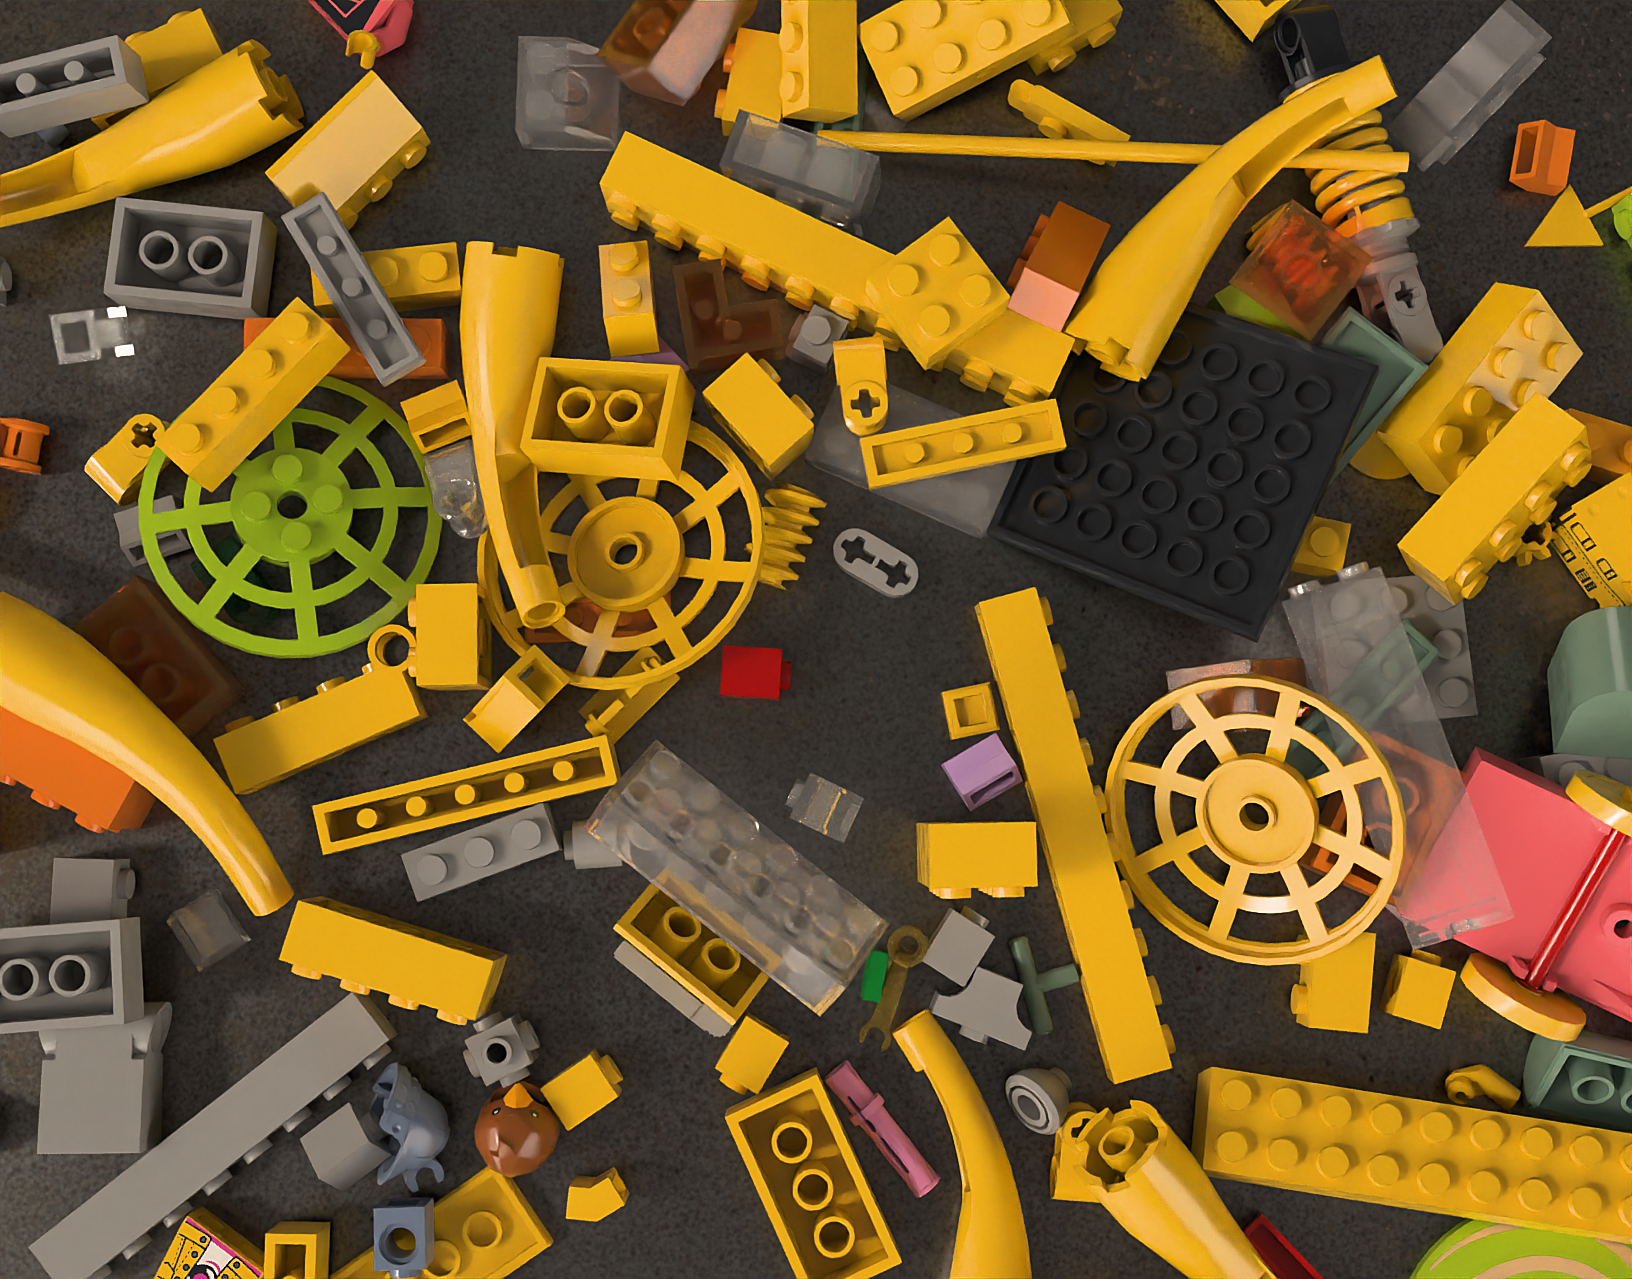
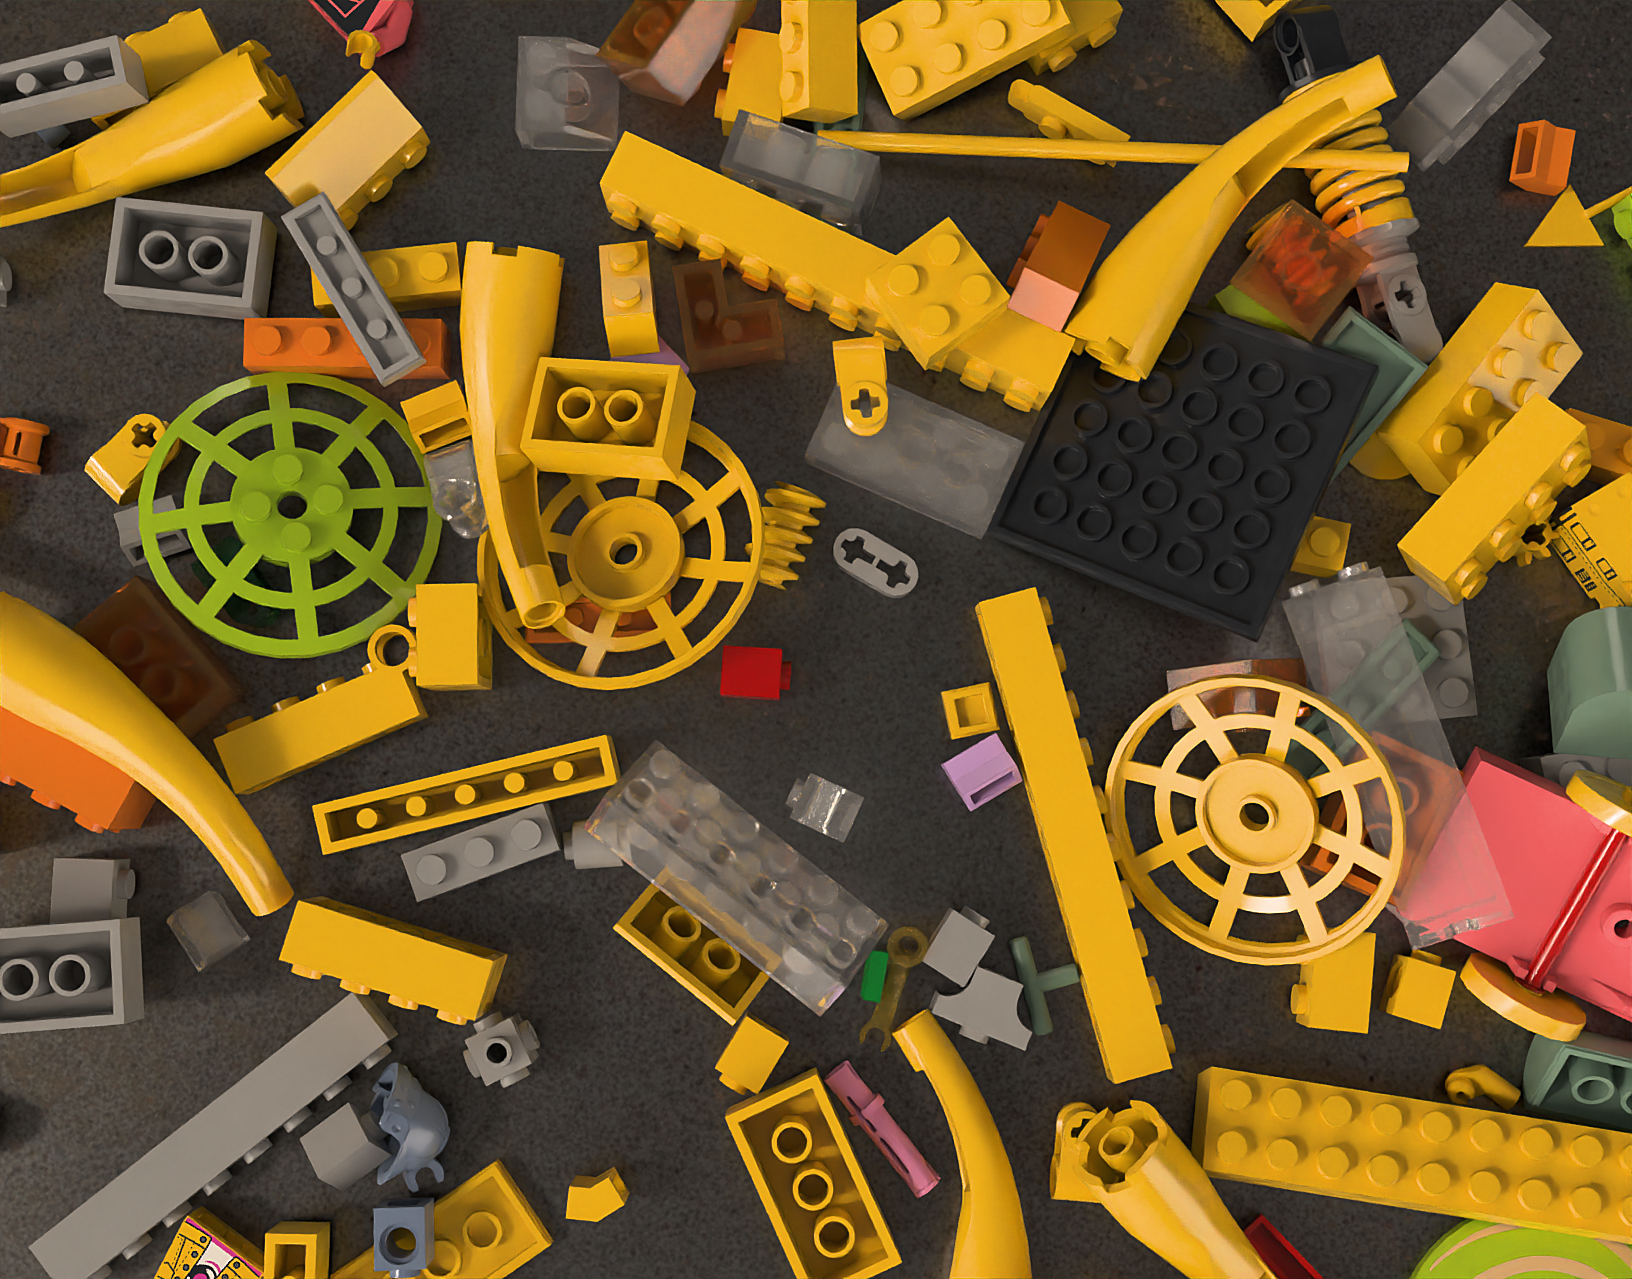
(91, 335): clear brick -> none
(103, 1086): light grey piece -> none
(253, 395): yellow brick -> none
(516, 698): yellow window -> none
(516, 1131): dark orange piece -> none
(583, 1088): yellow brick -> none
(619, 709): yellow hinge -> none
(671, 990): light grey hinge -> none
(760, 415): yellow brick -> none
(812, 339): light grey brick -> none
(962, 444): yellow plate -> none
(979, 855): yellow brick -> none
(1039, 1098): light grey brick -> none

